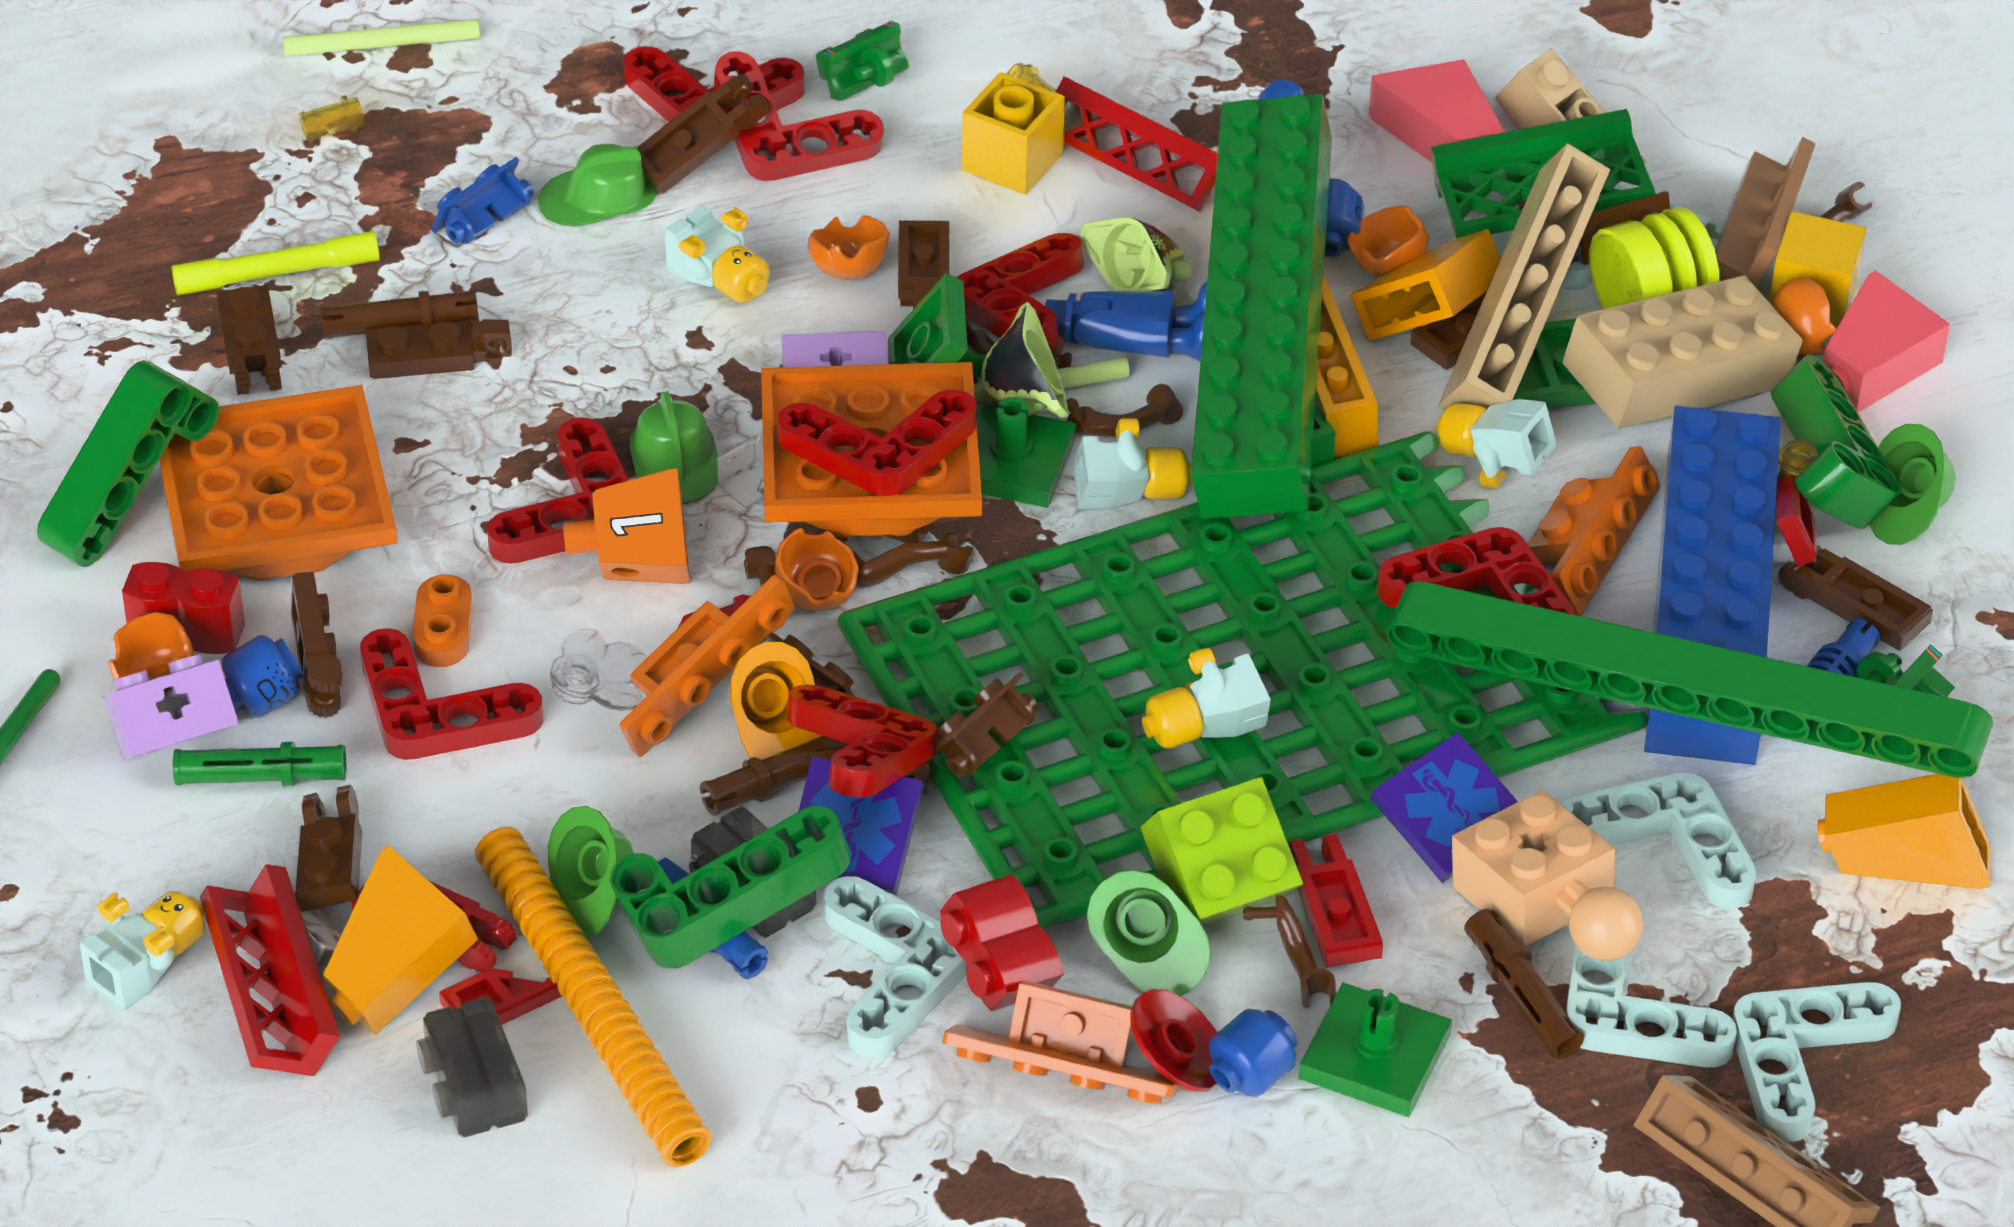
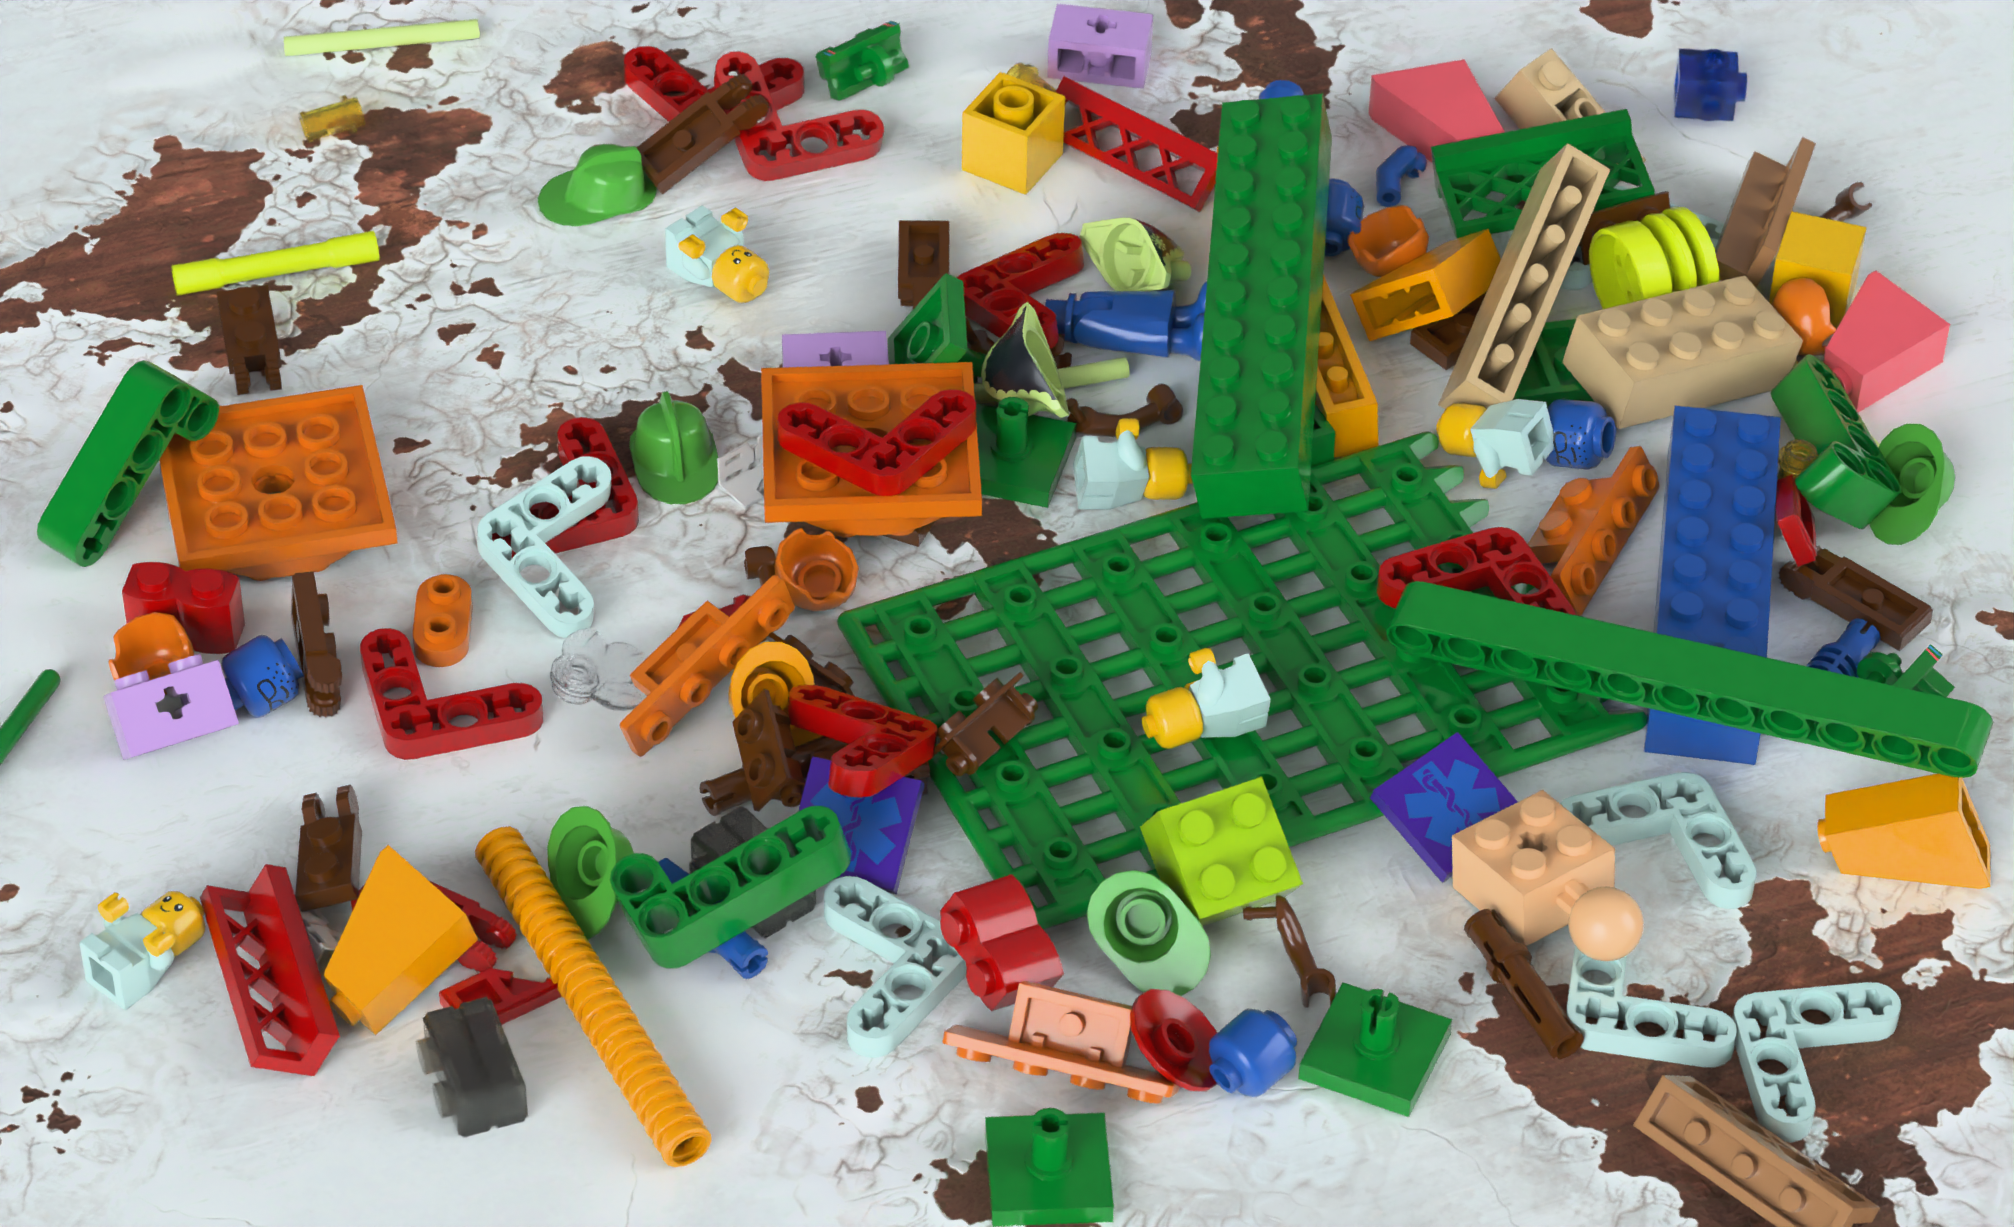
(260, 764): green pin -> none
(420, 310): reddish brown pin -> none
(435, 347): reddish brown hinge -> none
(466, 209): blue hinge -> none
(532, 533): none -> light aqua beam
(636, 530): orange torso -> none
(765, 752): none -> reddish brown hinge
(849, 251): orange hair -> none
(949, 557): reddish brown piece -> none
(1048, 1169): none -> green tile
(1100, 45): none -> lavender brick
(1336, 905): red hinge -> none
(1389, 174): none -> blue arm
(1581, 434): none -> blue head
(1708, 84): none -> clear blue brick

